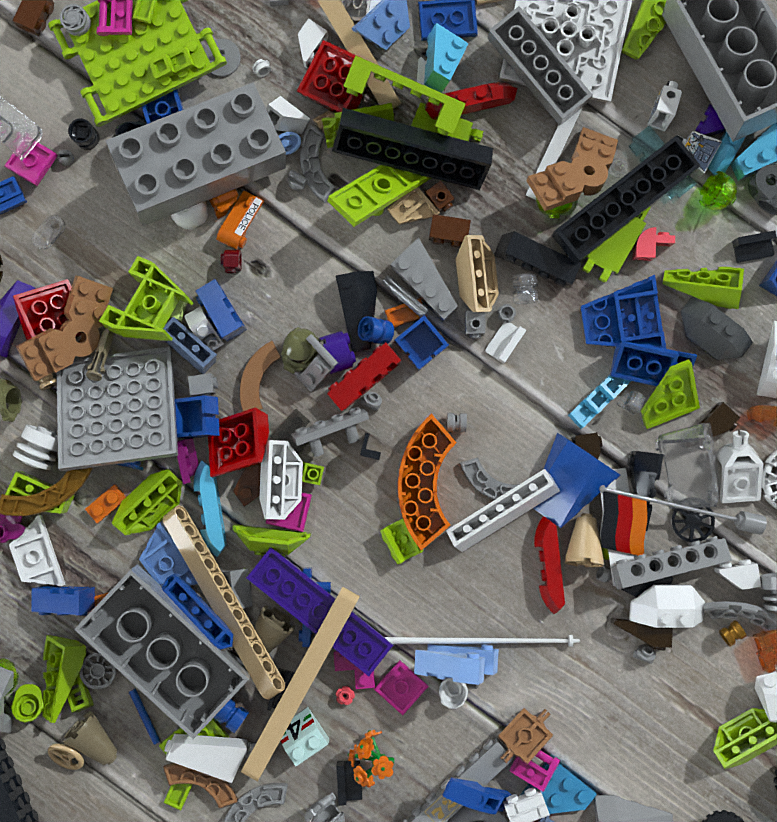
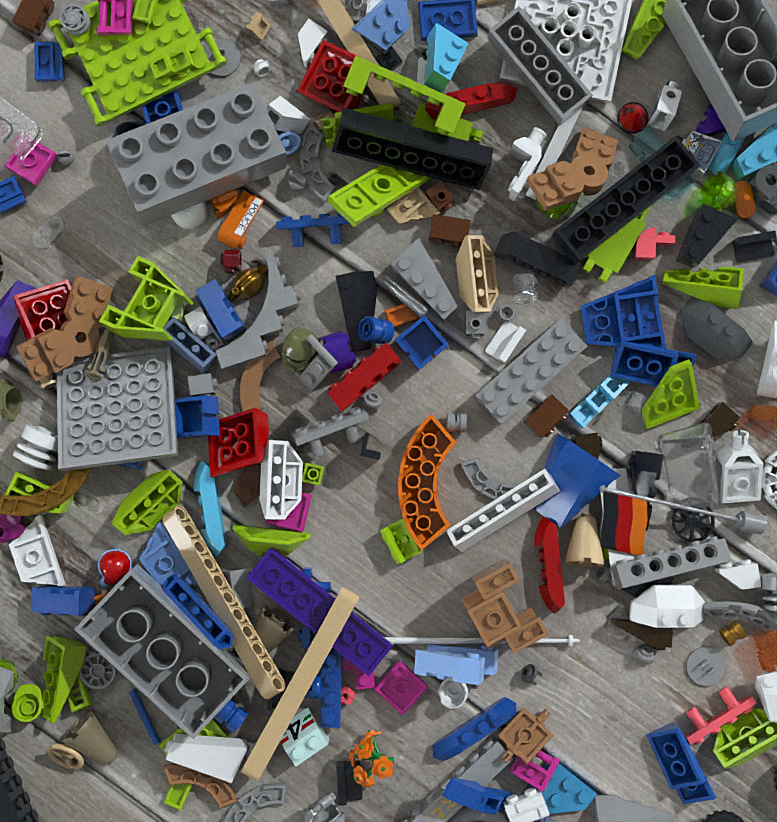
(48, 62): none -> blue plate
(83, 134): black wheel -> none
(106, 503): orange plate -> none
(113, 566): none -> red piece
(187, 459): magenta bracket -> none
(248, 283): none -> pearl gold hat
(258, 26): none -> tan tile
(268, 323): none -> light grey arch
(297, 227): none -> blue plate
(328, 689): none -> blue plate
(389, 59): none -> black tile
(474, 729): none -> blue brick
(494, 614): none -> medium nougat piece
(528, 152): none -> white plate
(529, 673): none -> dark grey plate
(530, 371): none -> light grey brick
(547, 416): none -> reddish brown brick
(632, 117): none -> red hat
(680, 764): none -> blue slope
(703, 234): none -> black wedge
(705, 666): none -> light grey piece
(713, 725): none -> coral plate
(744, 203): none -> orange tile

